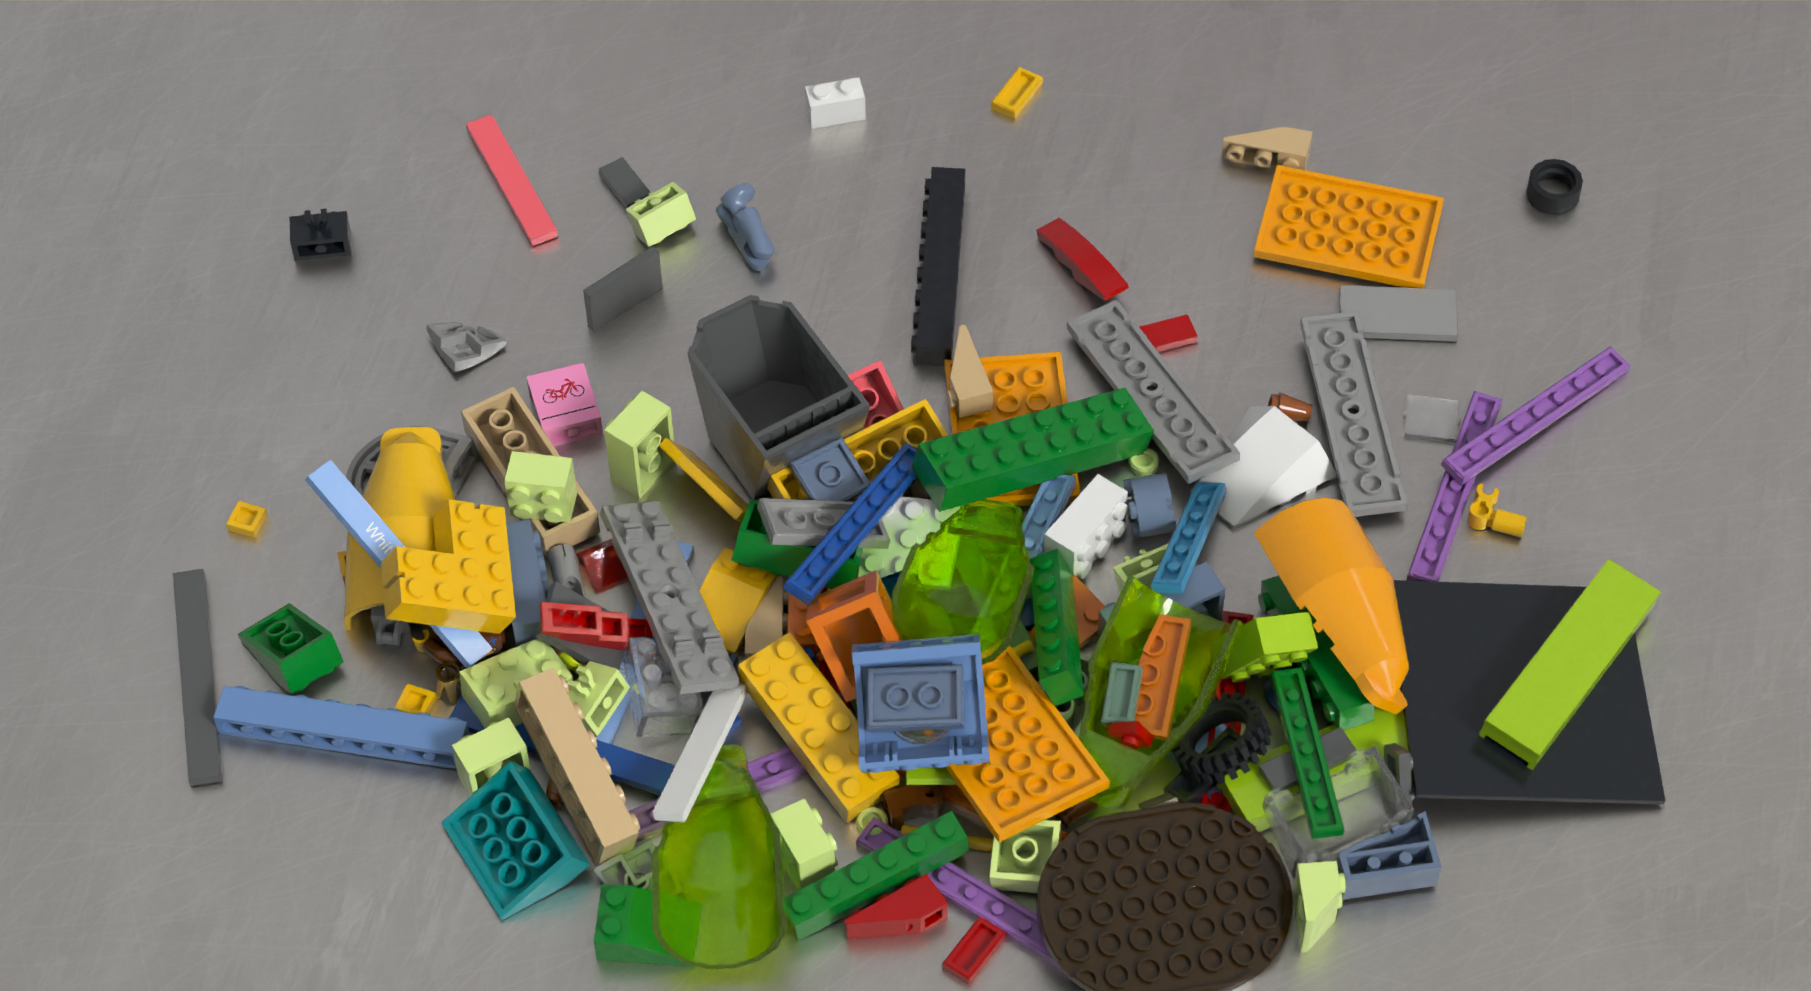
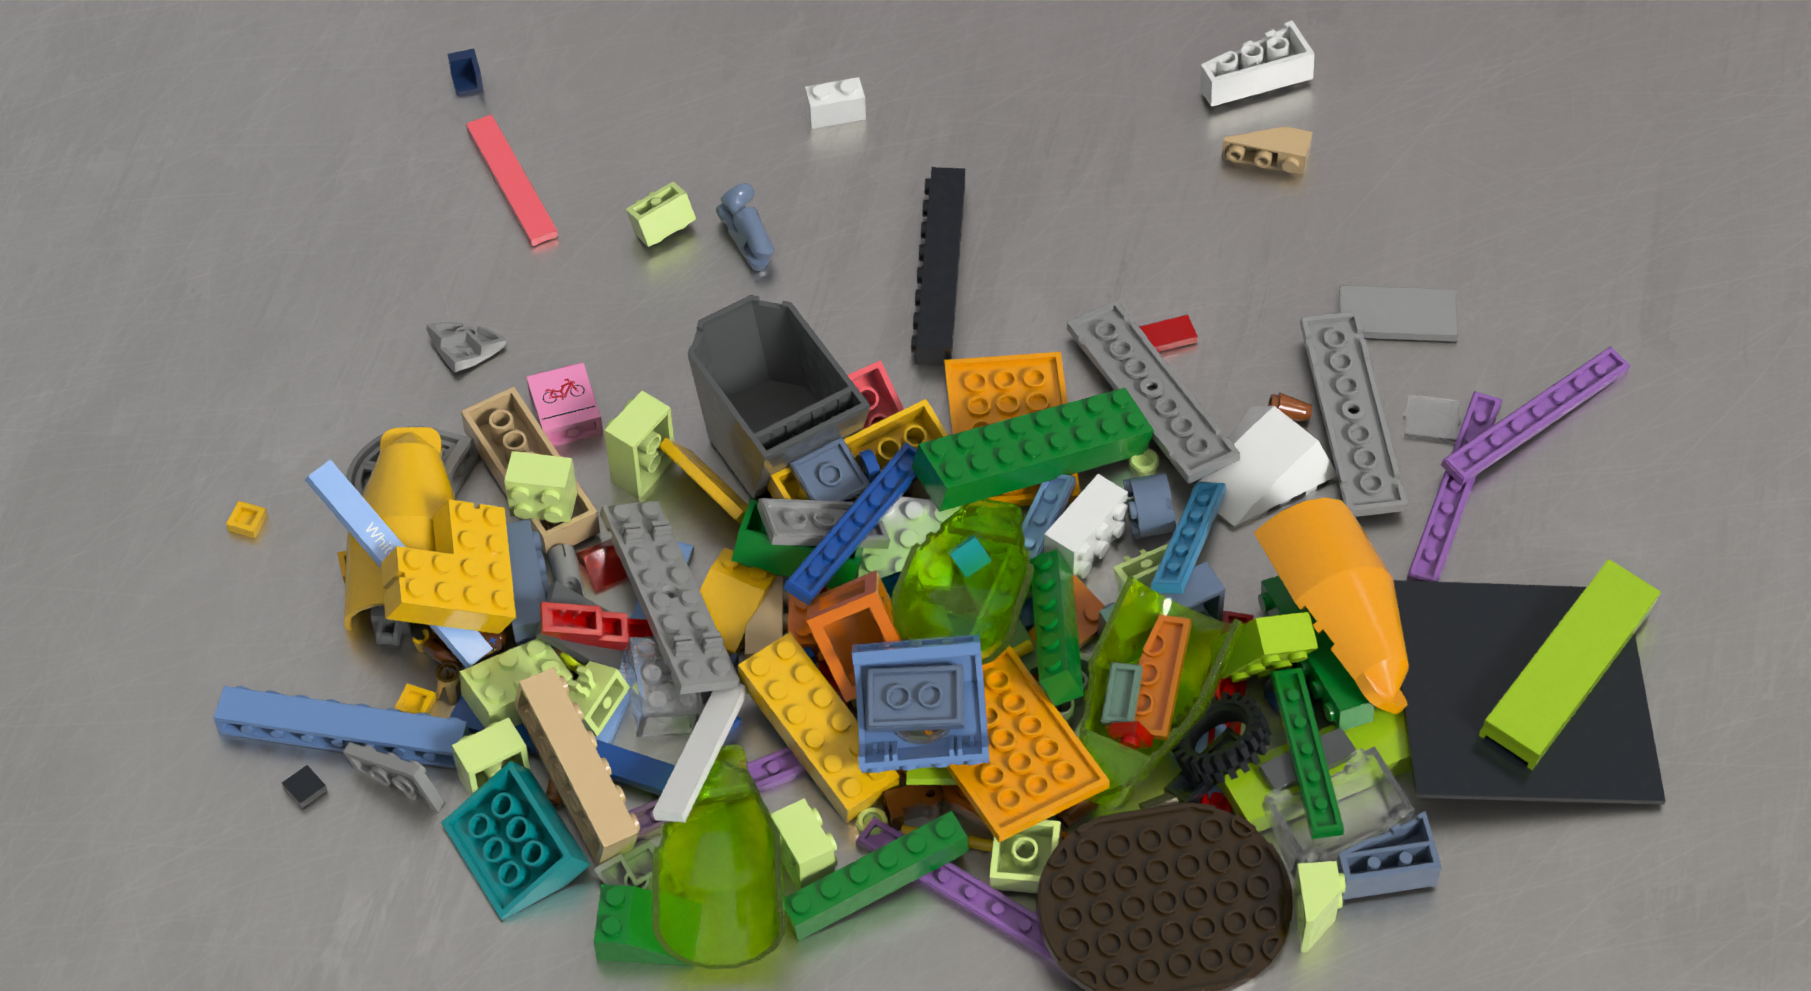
(197, 677): dark grey tile -> none
(292, 648): green slope -> none
(304, 786): none -> black tile
(320, 235): black brick -> none
(389, 768): none -> light grey wing
(465, 72): none -> dark blue panel
(623, 182): dark grey tile -> none
(623, 289): dark grey tile -> none
(869, 464): none -> blue tile
(903, 912): red slope -> none
(969, 384): tan slope -> none
(970, 555): none -> teal tile
(974, 950): red tile -> none
(1016, 92): yellow tile -> none
(1084, 260): red slope -> none
(1258, 67): none -> white wedge
(1349, 227): light orange plate -> none
(1400, 764): dark grey plate -> none
(1483, 516): yellow bar -> none
(1558, 170): black tyre -> none

